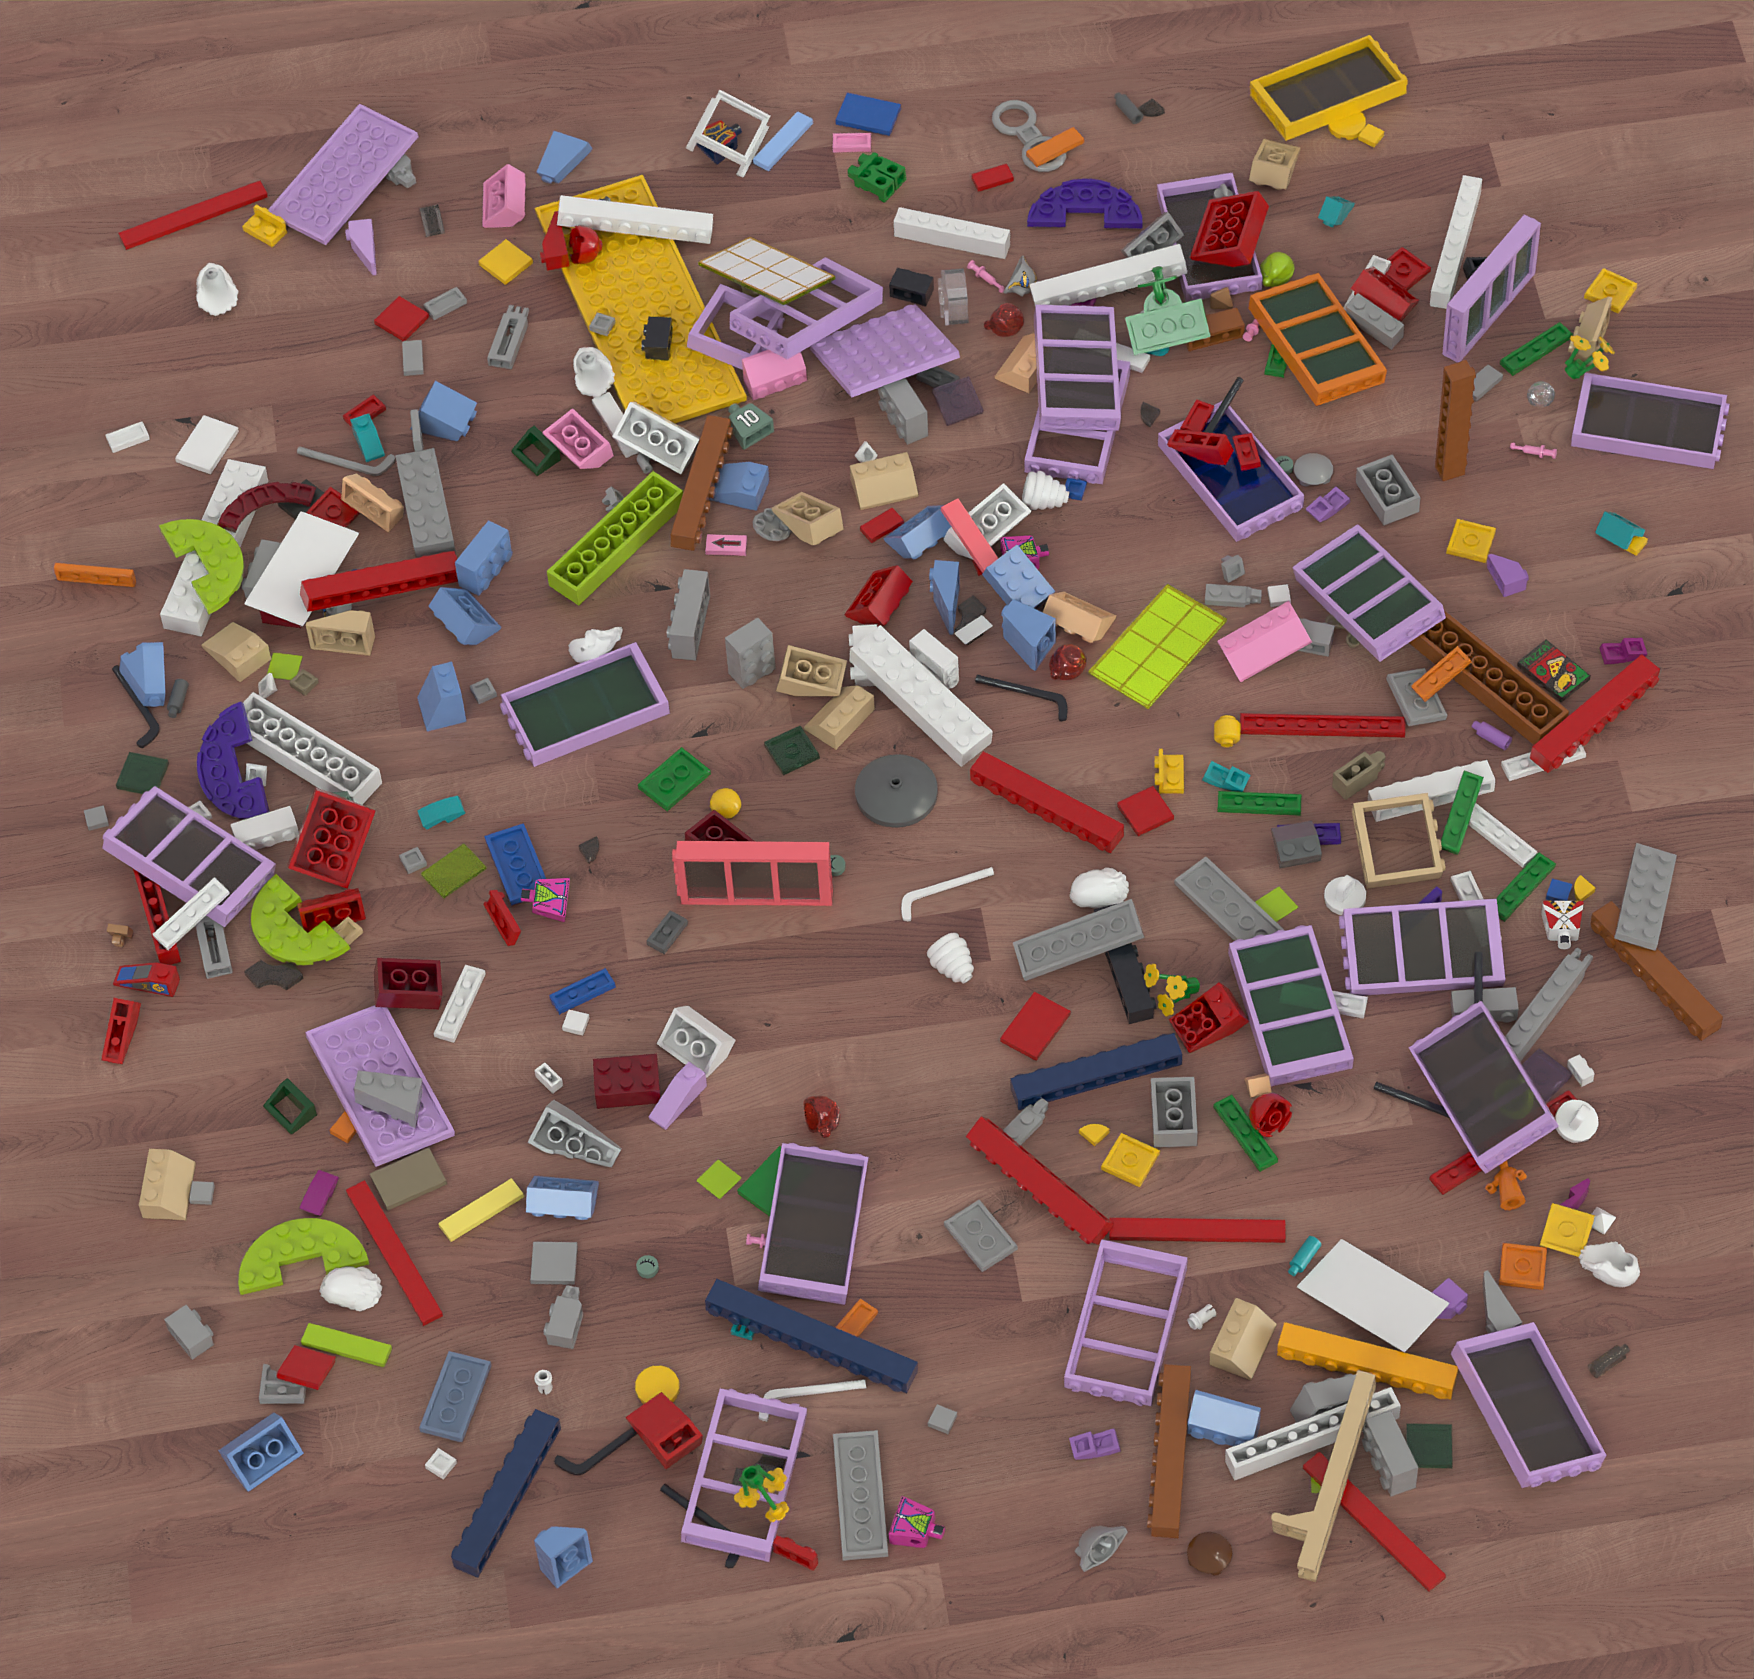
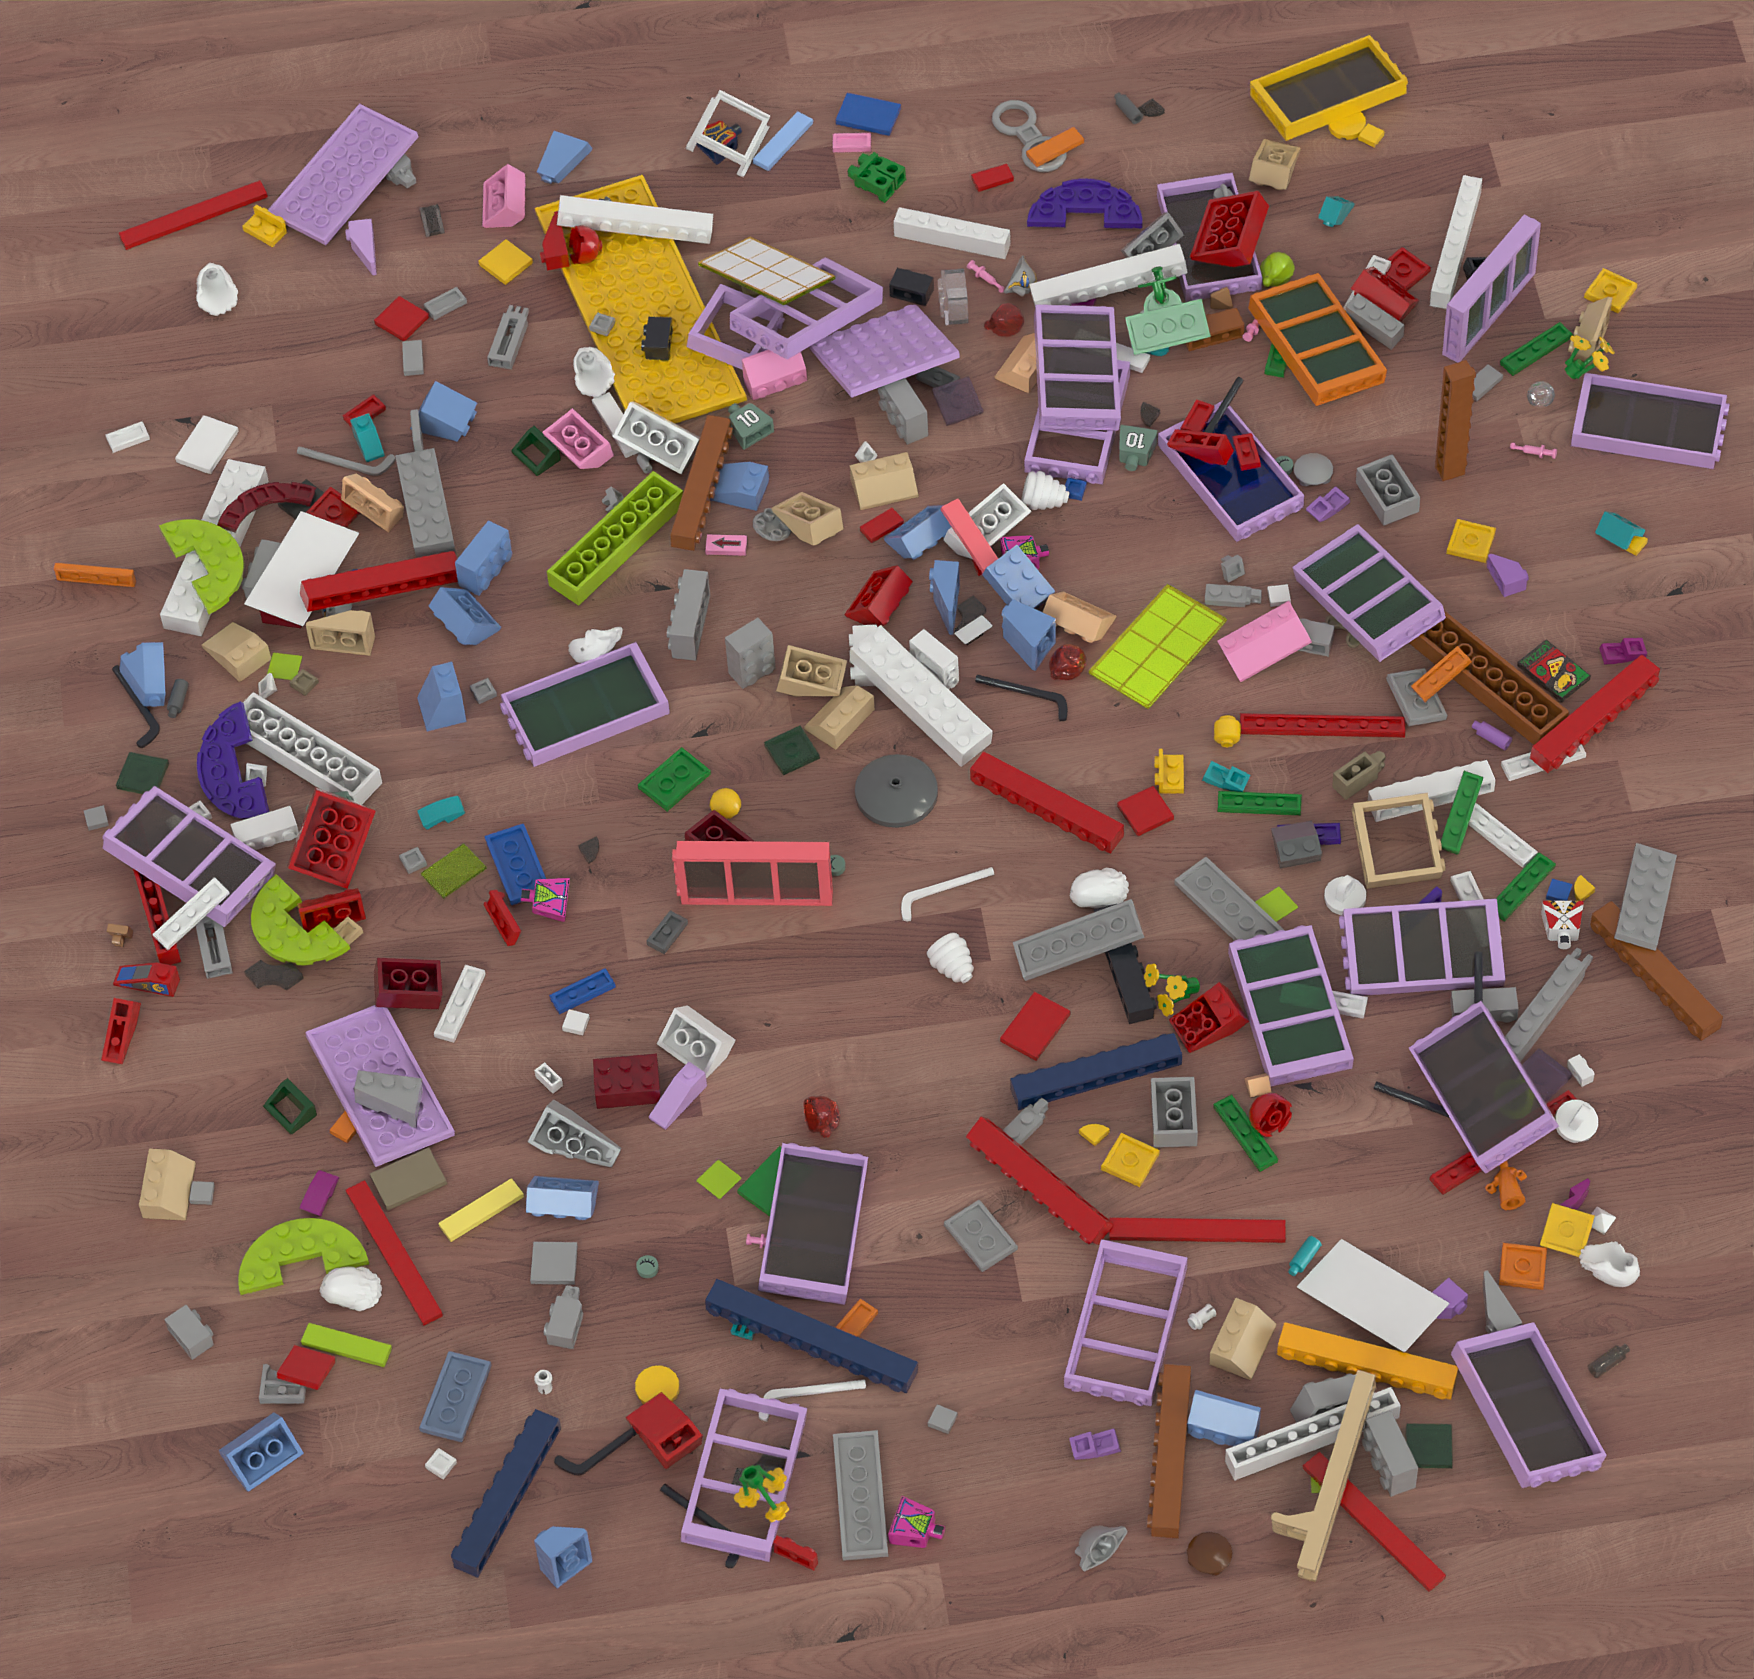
(1136, 446): none -> sand green torso

